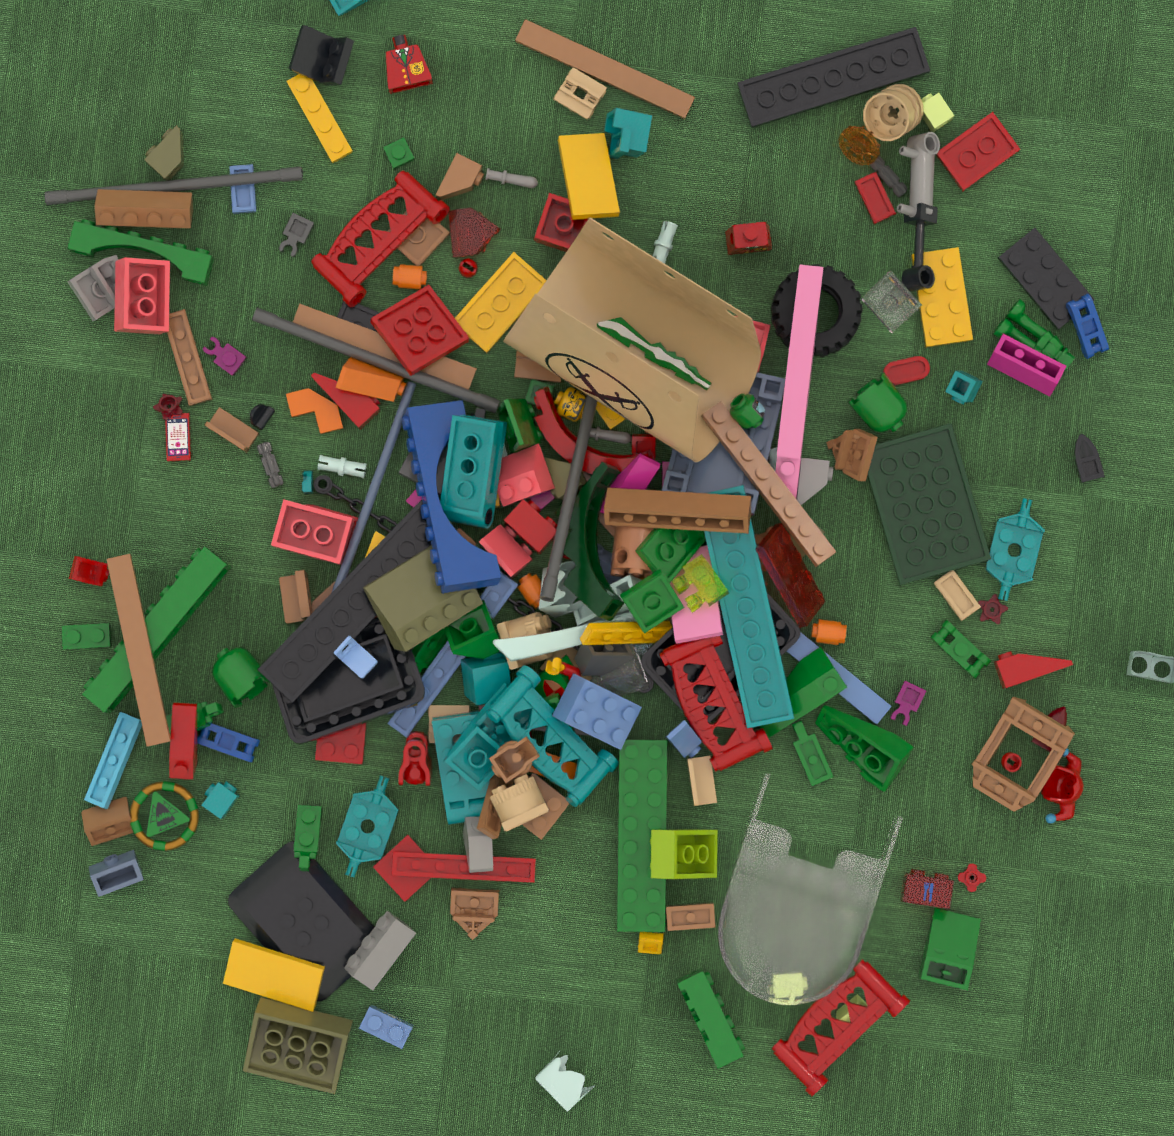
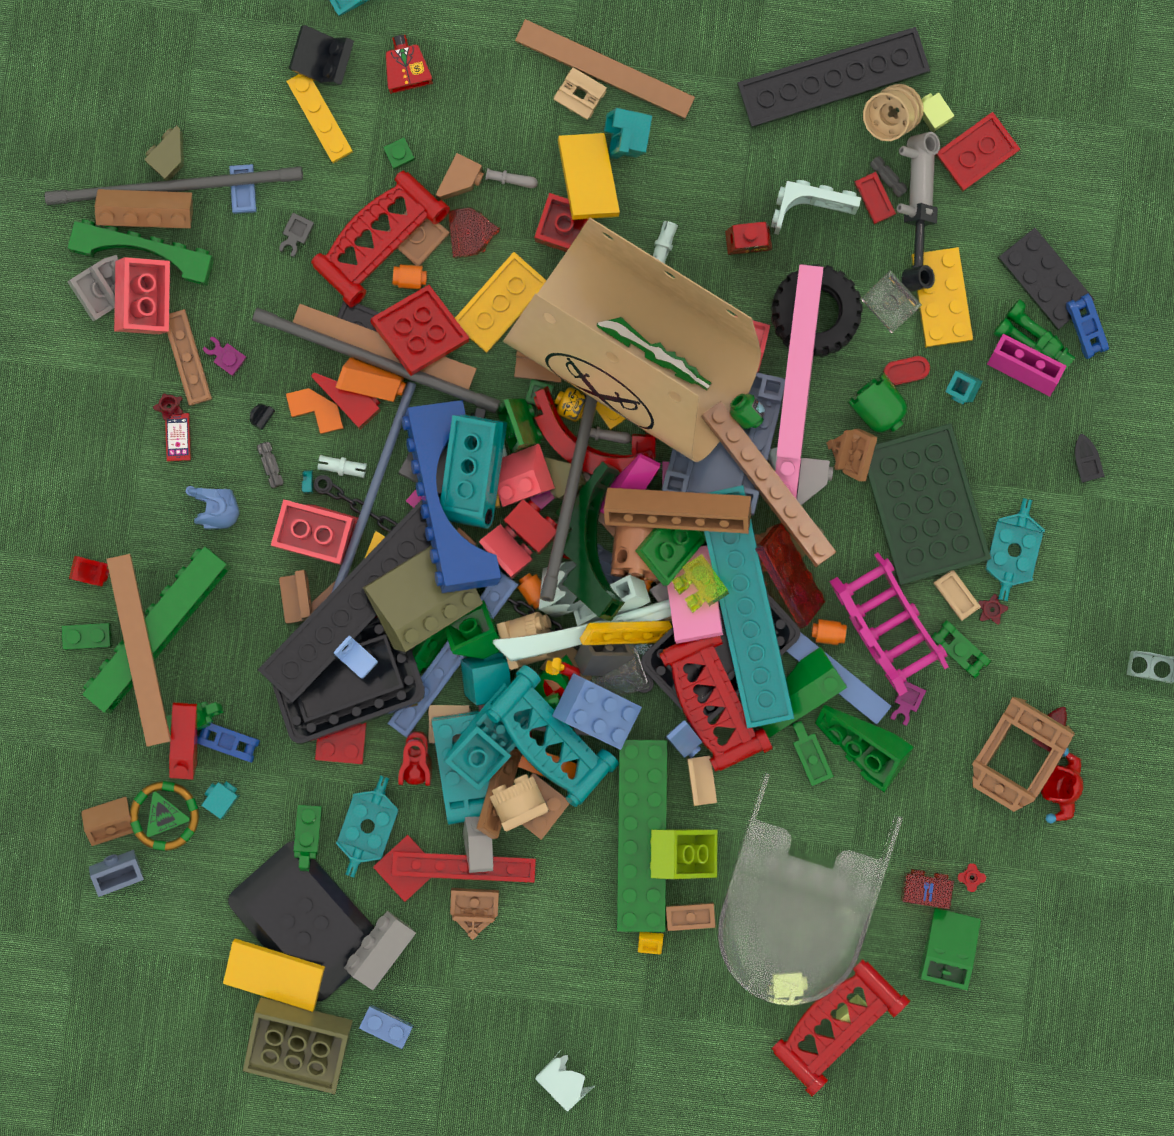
(113, 760): medium azure plate -> none
(220, 510): none -> medium blue helmet
(232, 430): medium nougat panel -> none
(238, 675): green cylinder -> none
(466, 272): red hinge -> none
(514, 759): medium nougat hand -> none
(652, 601): green tile -> none
(710, 1018): green wedge -> none
(803, 193): none -> light aqua bracket
(859, 145): clear orange wheel -> none
(871, 635): none -> dark pink fence
(1014, 757): red hinge -> none
(1023, 667): red slope -> none

